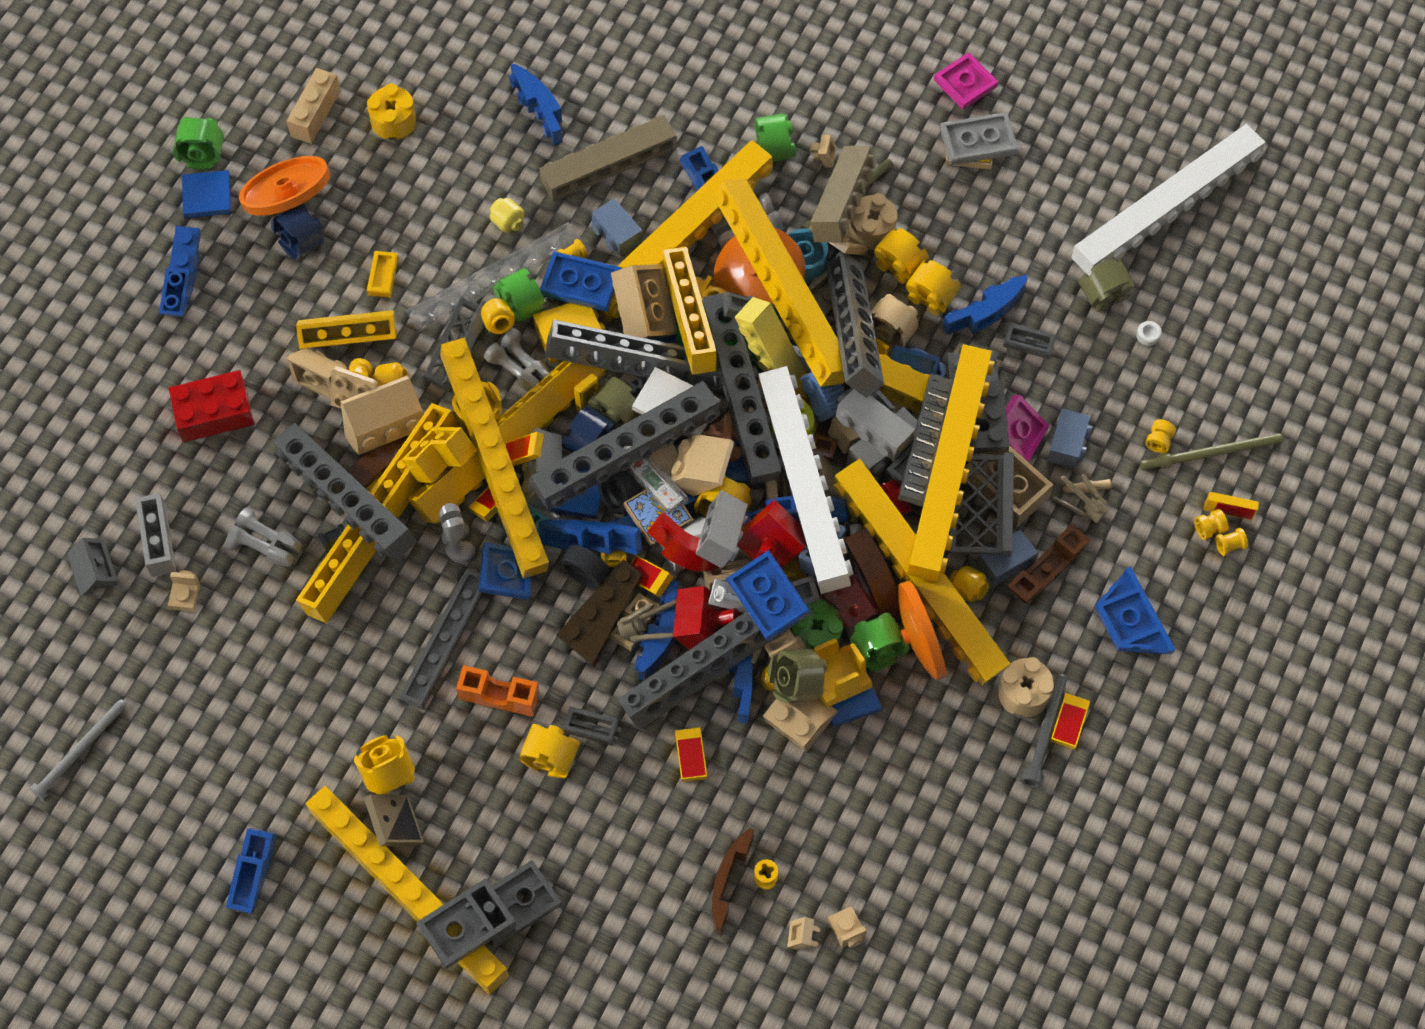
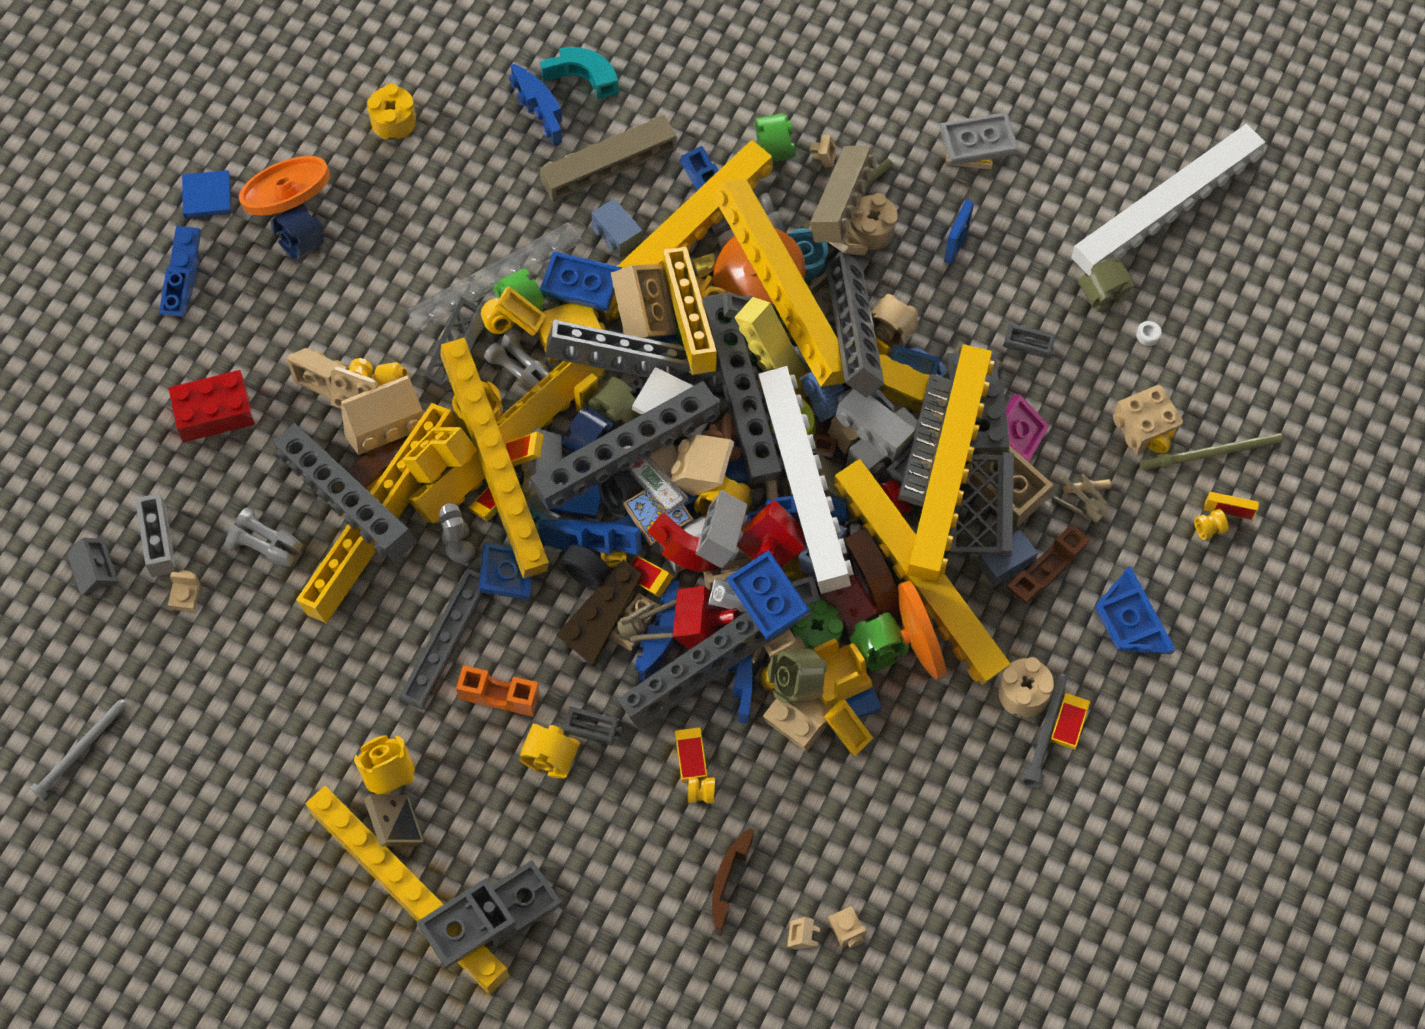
(198, 142): bright green brick -> none
(251, 870): blue slope -> none
(313, 105): tan brick -> none
(329, 538): black bush -> none
(346, 329): yellow brick -> none
(382, 274): yellow tile -> none
(507, 215): light yellow head -> none
(520, 311): none -> yellow tile
(576, 249): yellow bush -> none
(585, 64): none -> teal arch
(701, 790): none -> yellow wheel
(703, 265): none -> light yellow tile
(761, 880): yellow bush -> none
(848, 727): none -> yellow tile
(899, 254): yellow brick -> none
(932, 287): yellow brick -> none
(959, 231): none -> blue tile
(965, 81): dark pink plate -> none
(969, 583): yellow head -> none
(994, 305): blue slope -> none
(1069, 438): sand blue brick -> none
(1146, 417): none -> tan bracket
(1231, 541): yellow bush -> none

